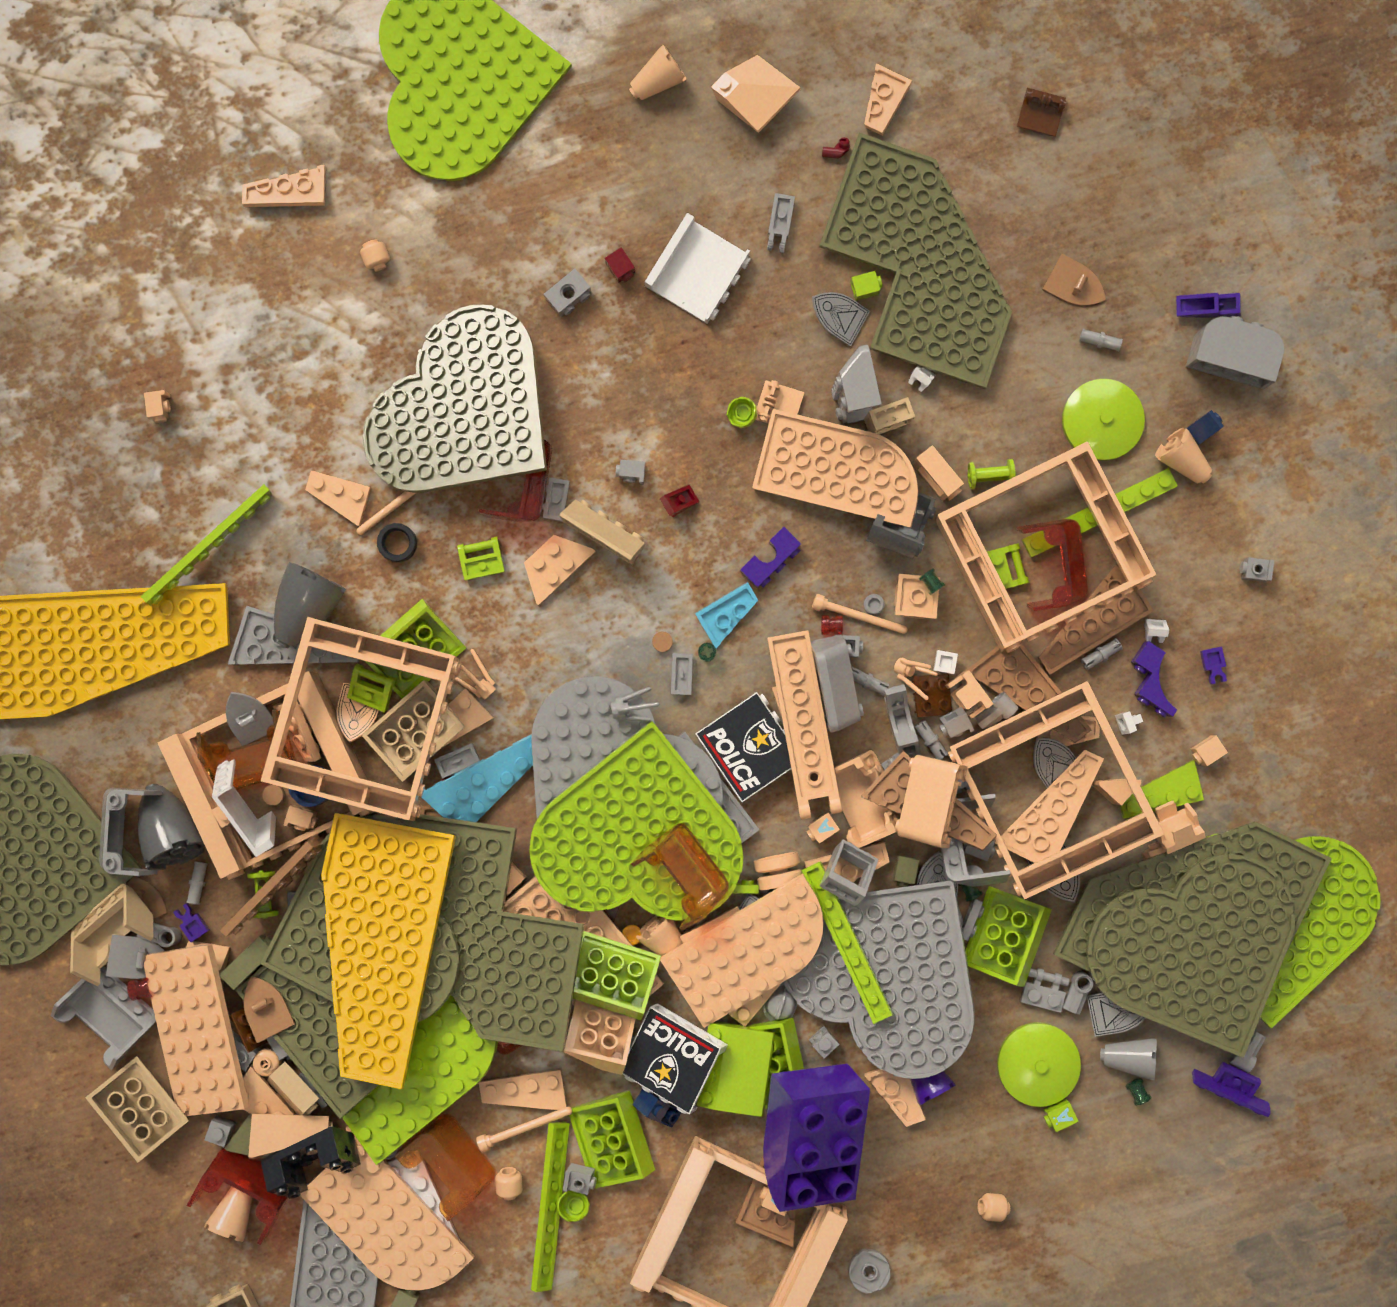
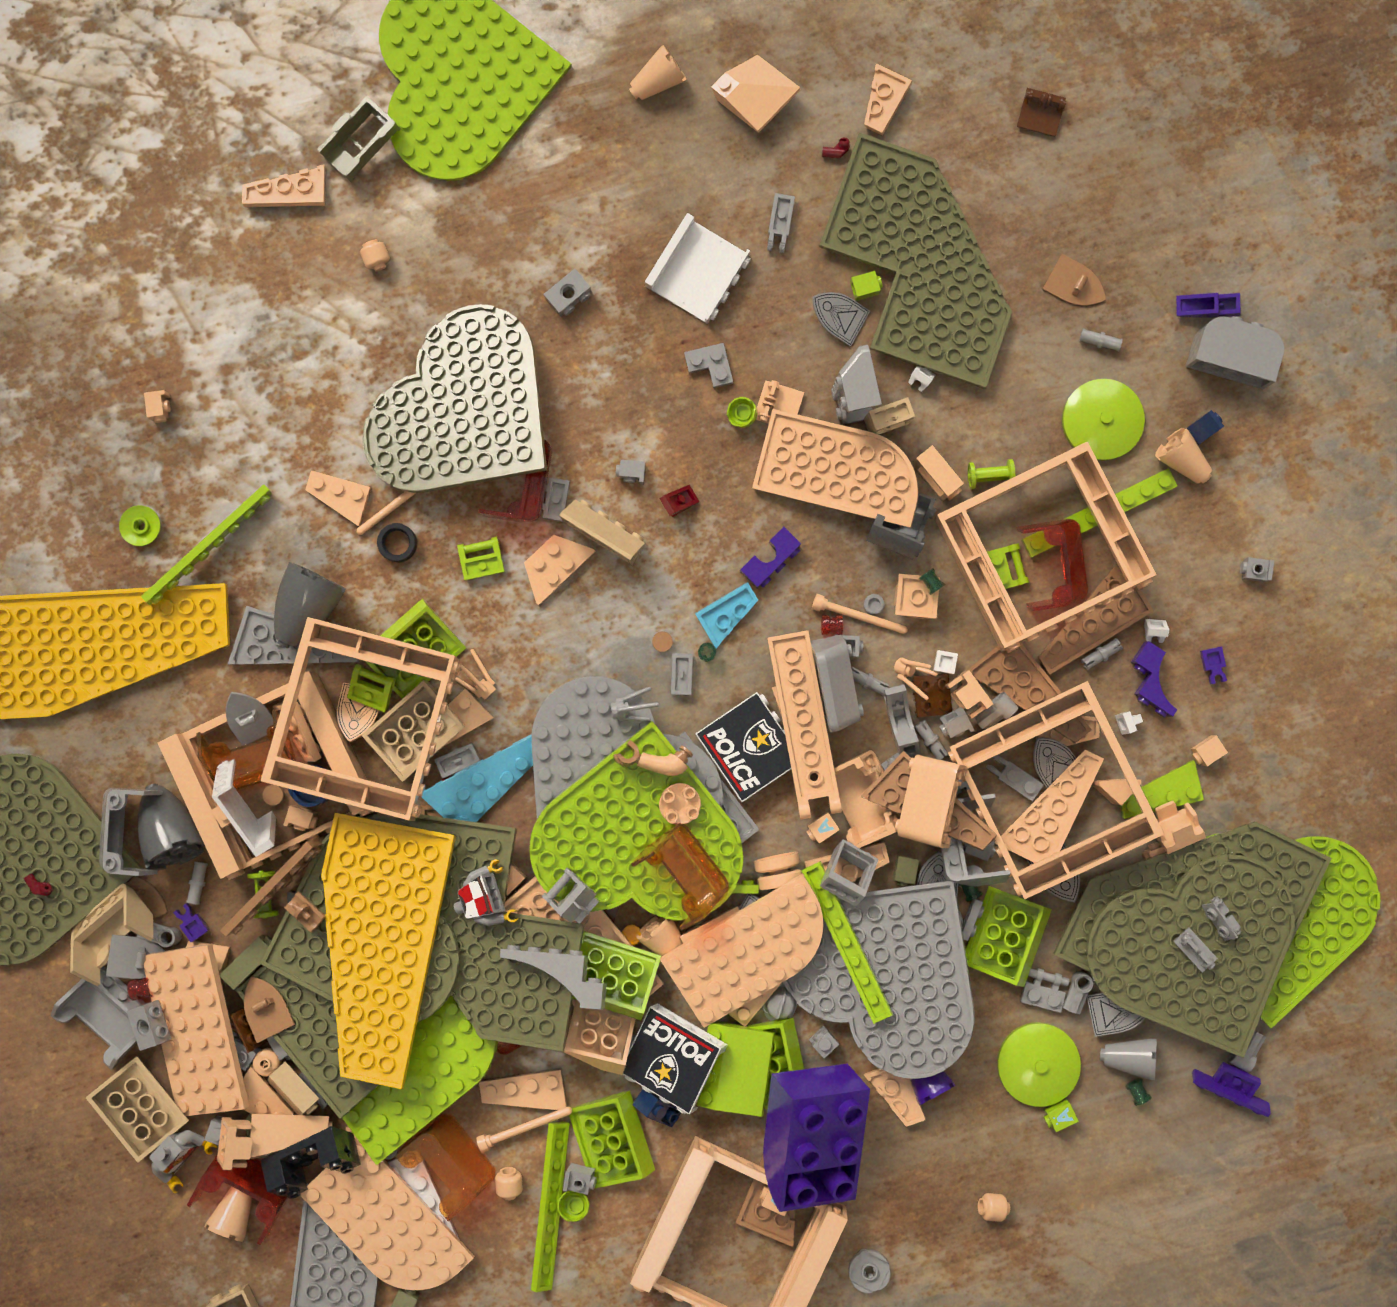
(36, 887): none -> dark red arm
(130, 523): none -> lime dish
(149, 1025): none -> light grey brick
(174, 1153): none -> torso
(233, 1143): none -> light nougat panel
(305, 912): none -> medium nougat hips
(345, 127): none -> olive piece
(481, 897): none -> torso
(567, 969): none -> light grey arch
(576, 903): none -> light grey piece
(620, 265): dark red brick -> none
(667, 765): none -> light nougat piece
(680, 803): none -> light nougat dish
(710, 358): none -> light grey plate
(1016, 778): none -> light grey hinge
(1196, 950): none -> light grey hinge
(1226, 927): none -> light grey hinge

